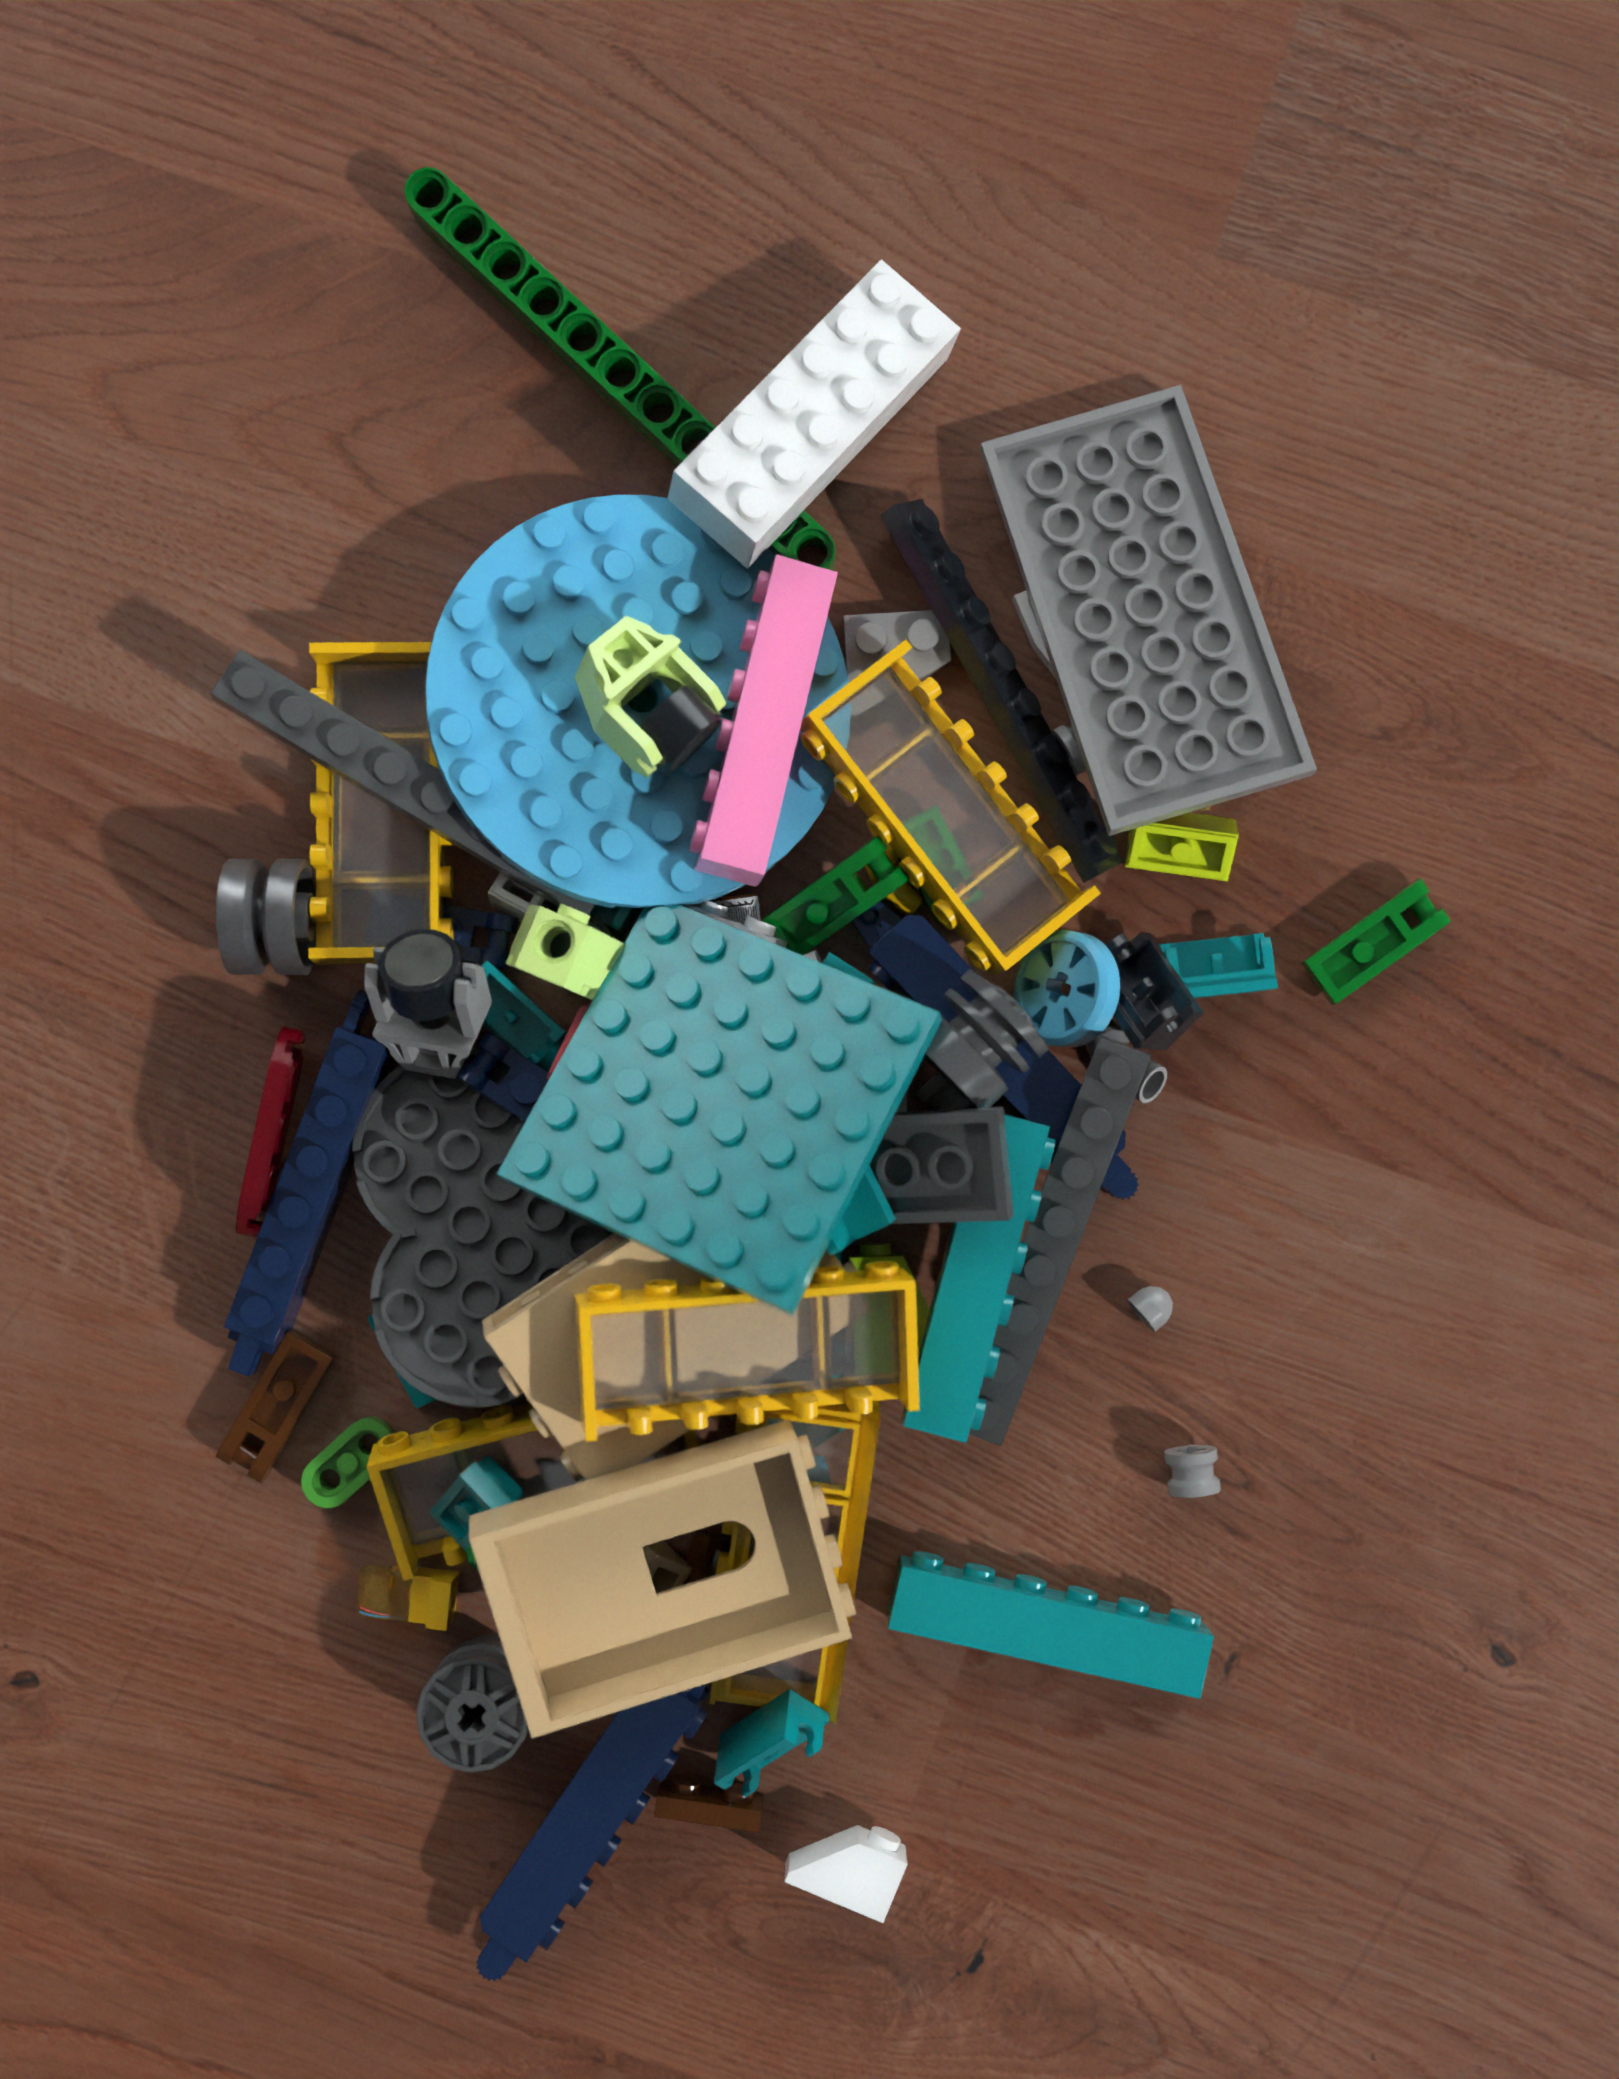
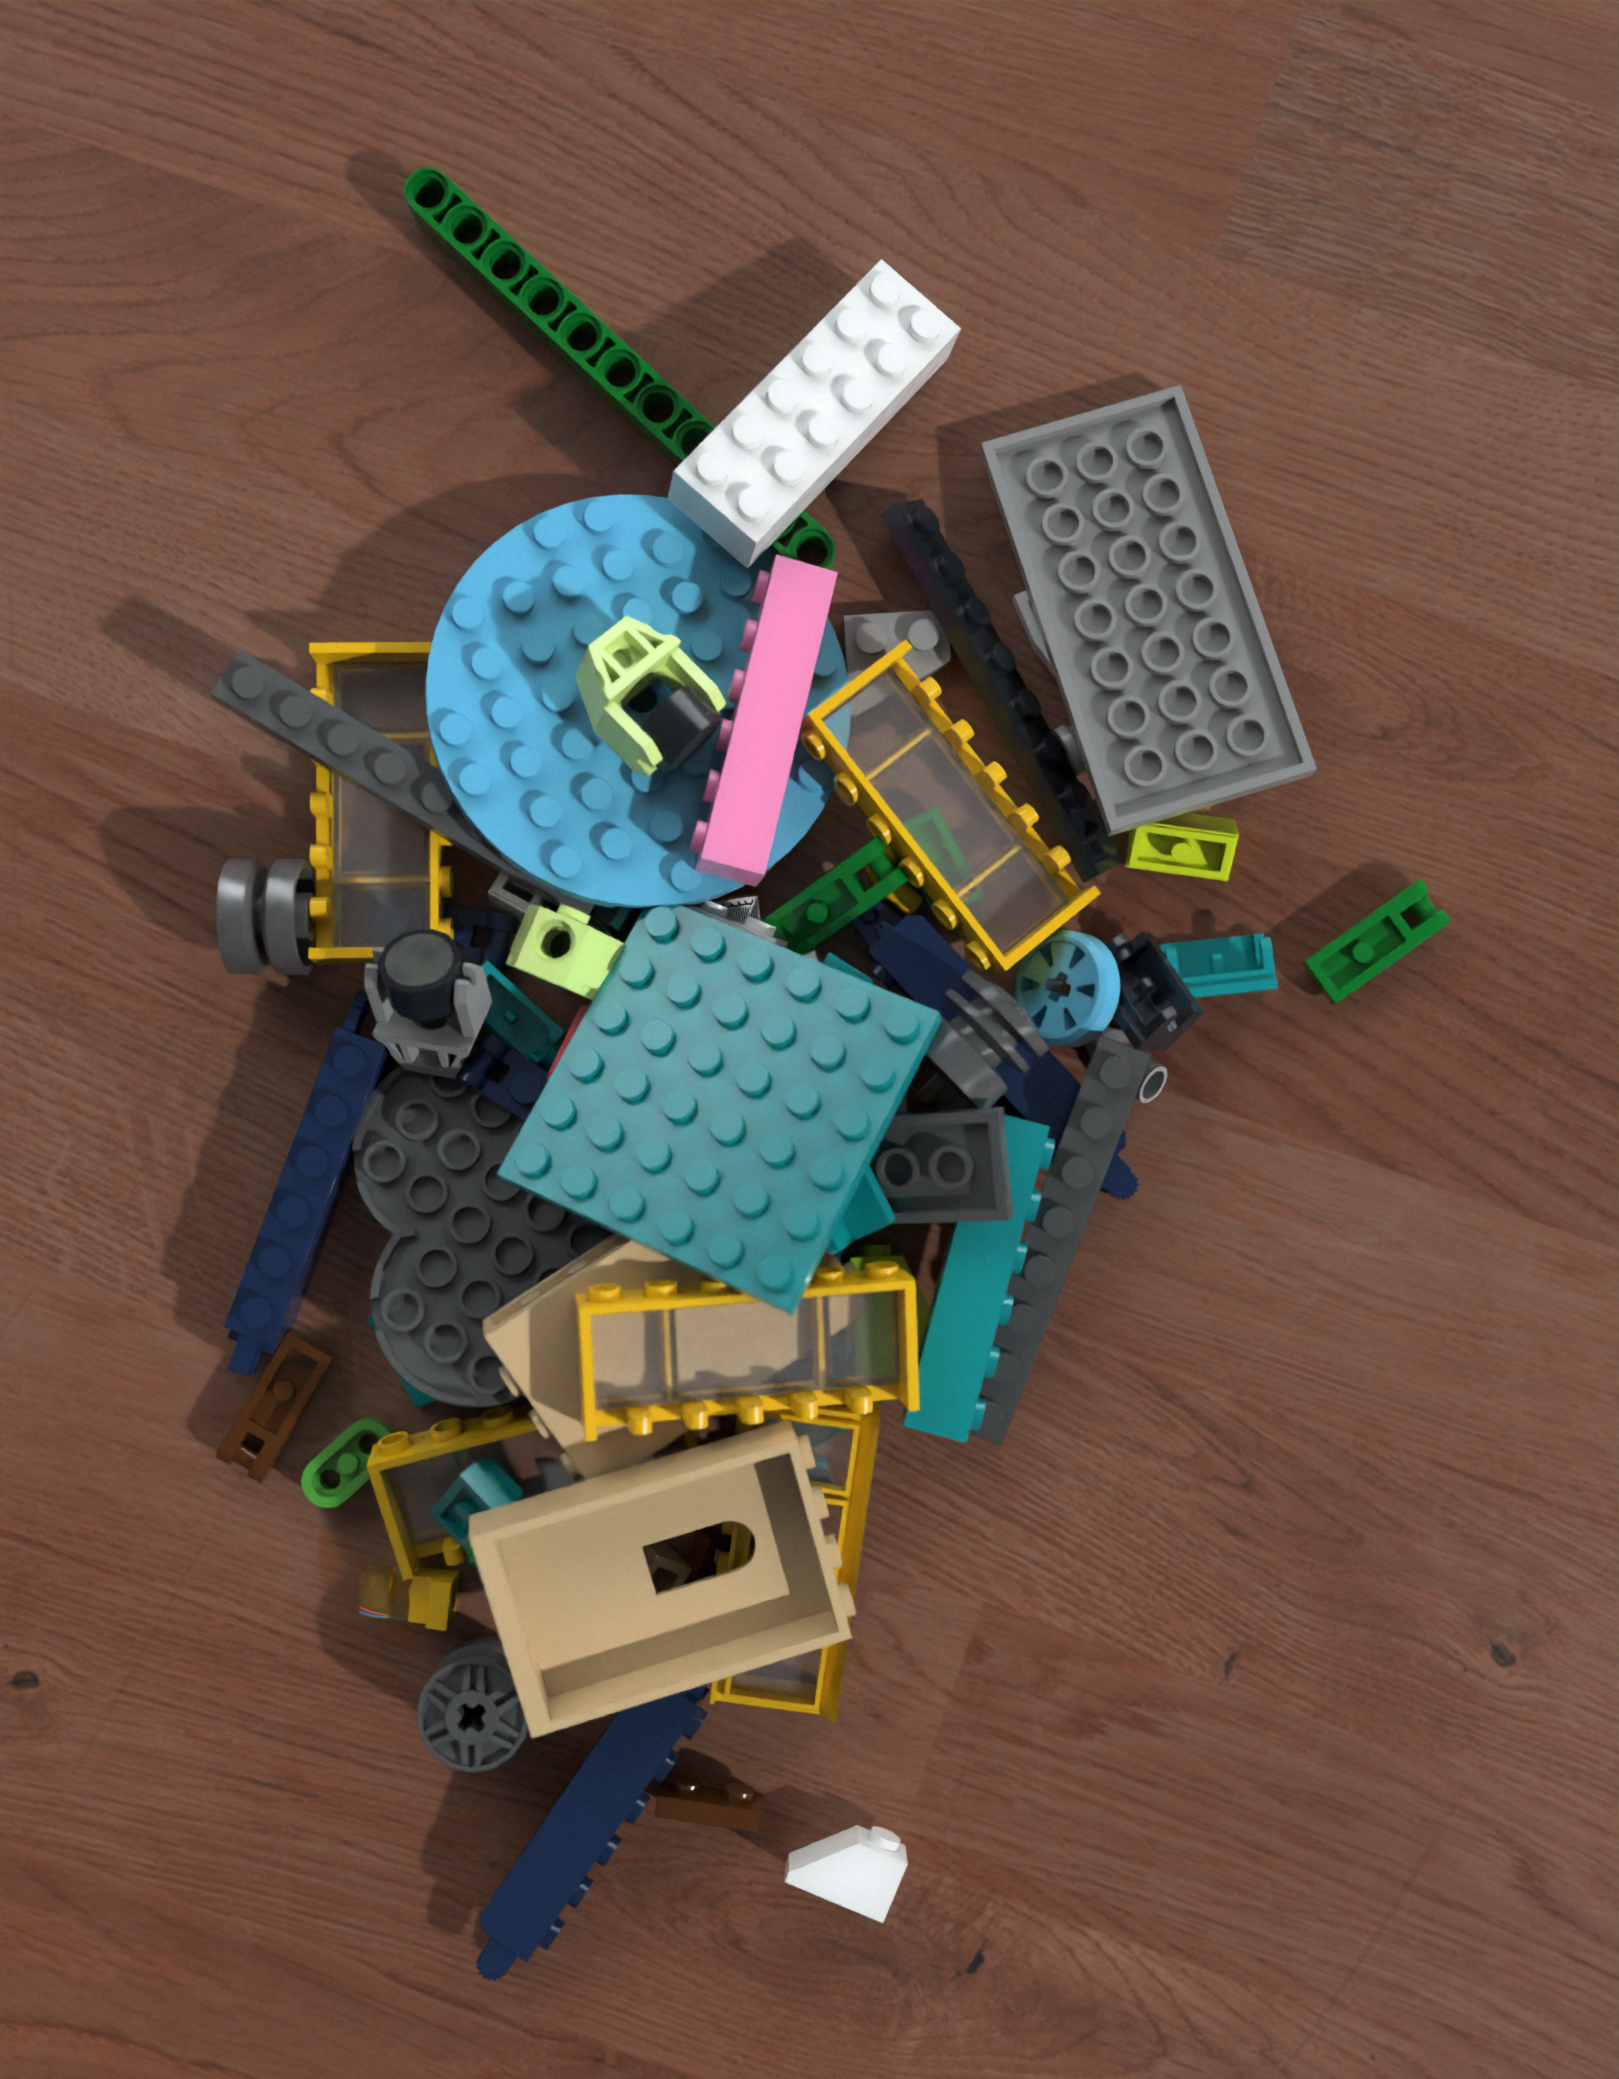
(270, 1130): dark red tile -> none
(767, 1736): teal hinge -> none
(1050, 1625): teal brick -> none
(1152, 1306): light grey hinge -> none
(1192, 1471): light grey wheel -> none

